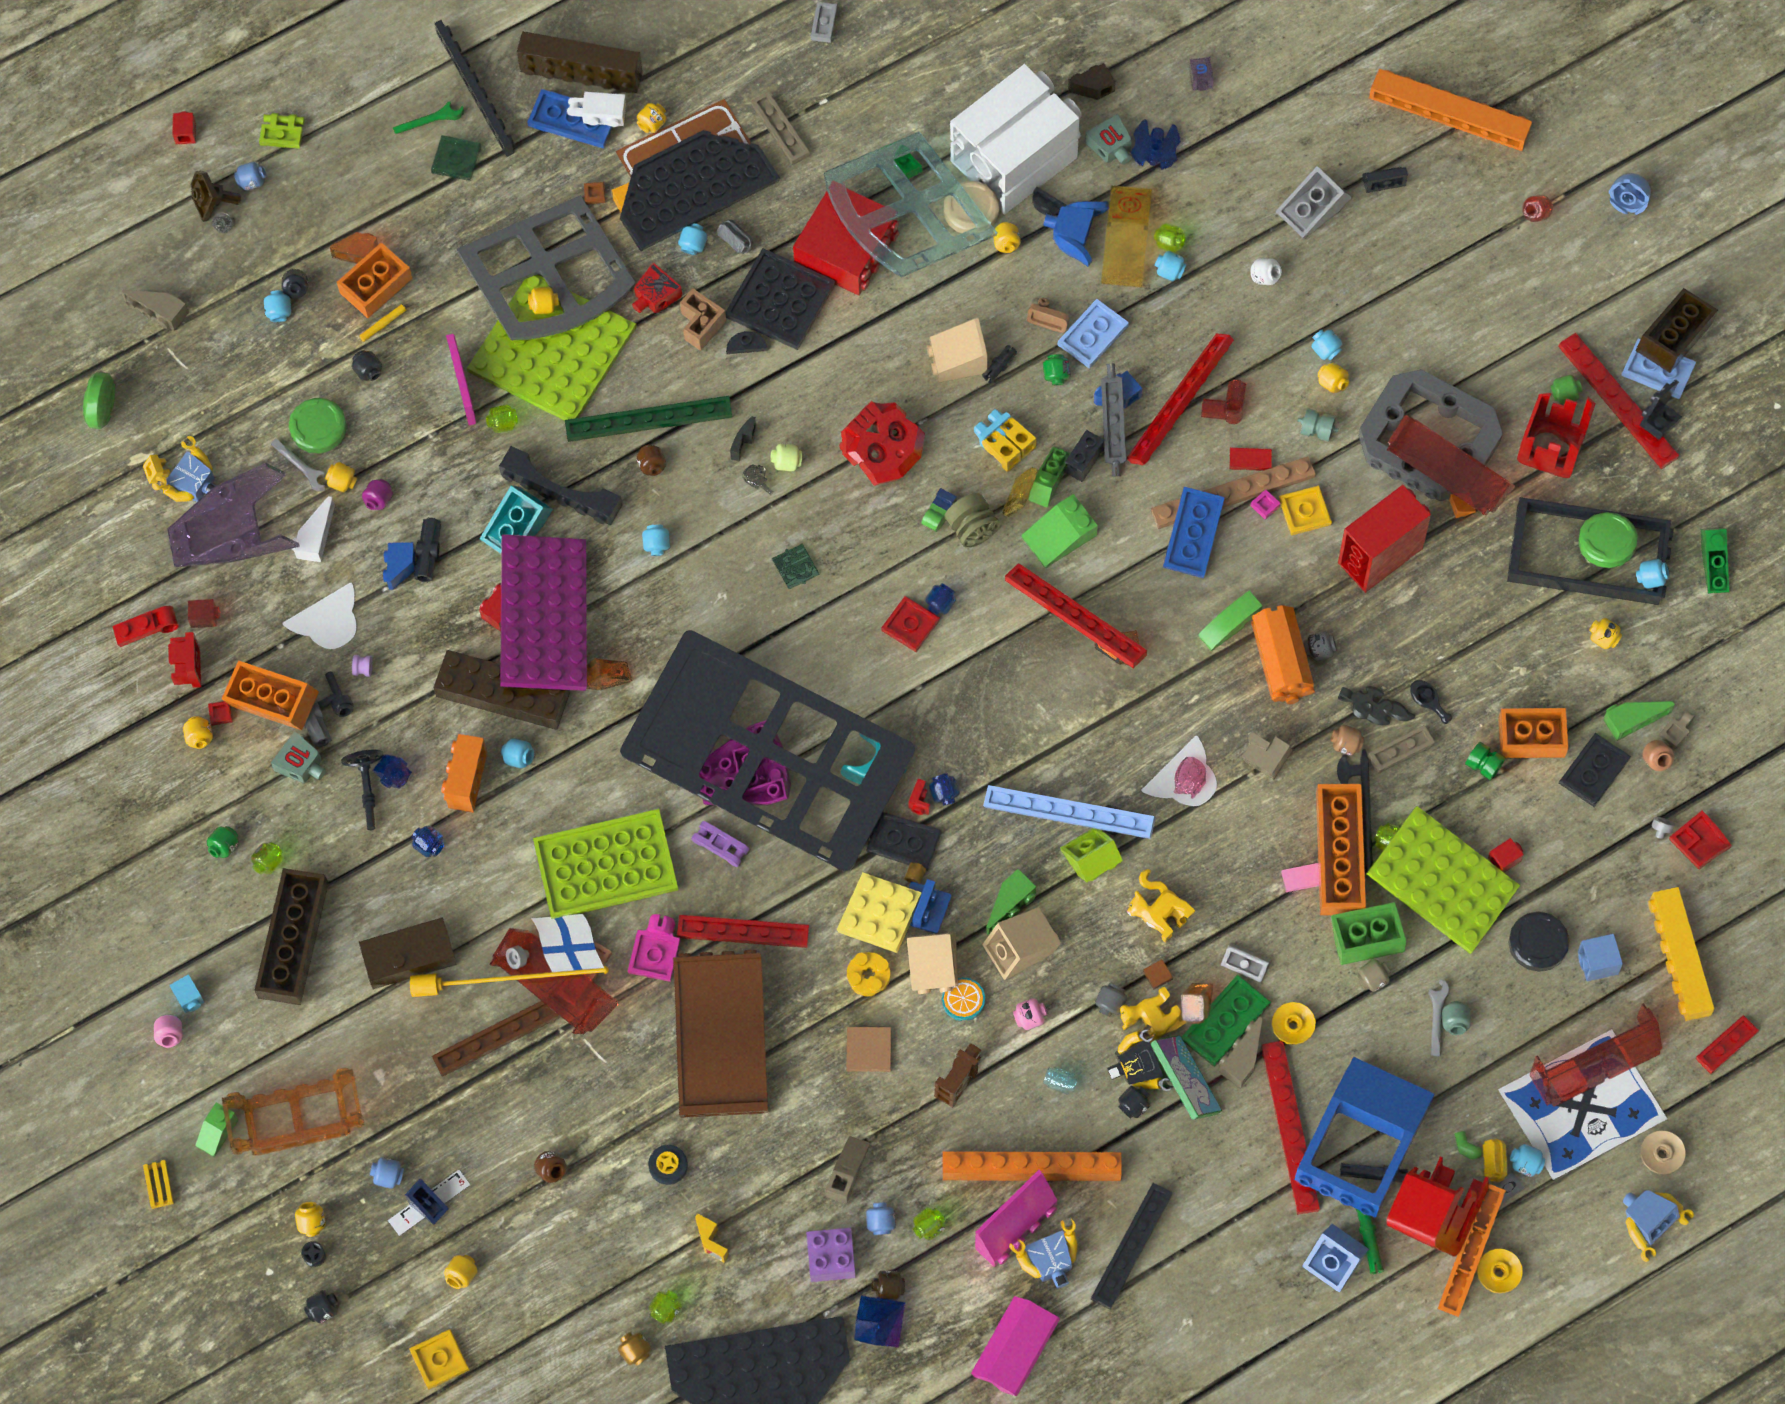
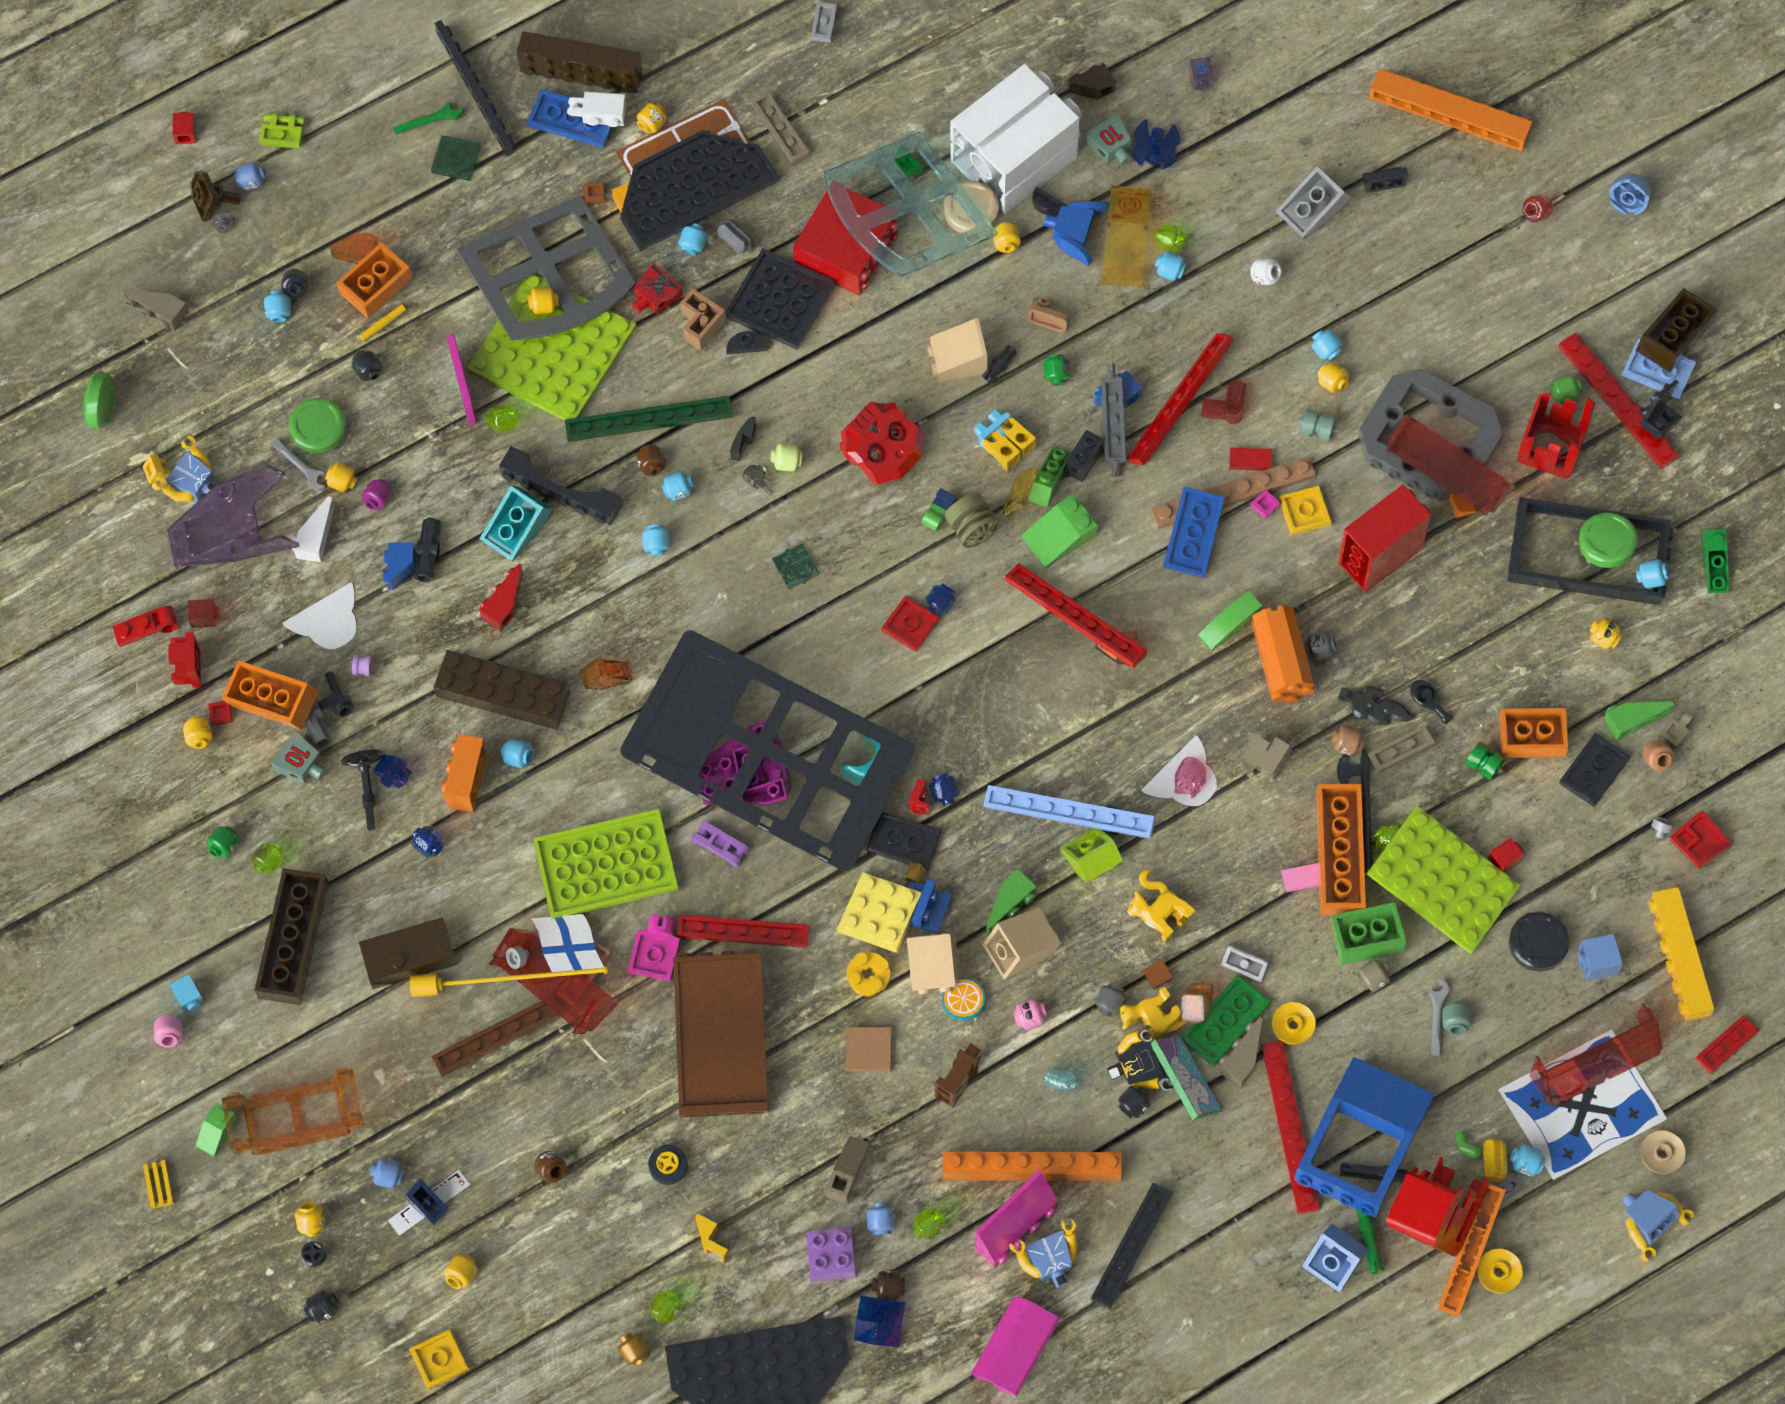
(543, 613): magenta plate -> none
(678, 486): none -> medium azure head
(1093, 333): light blue plate -> none

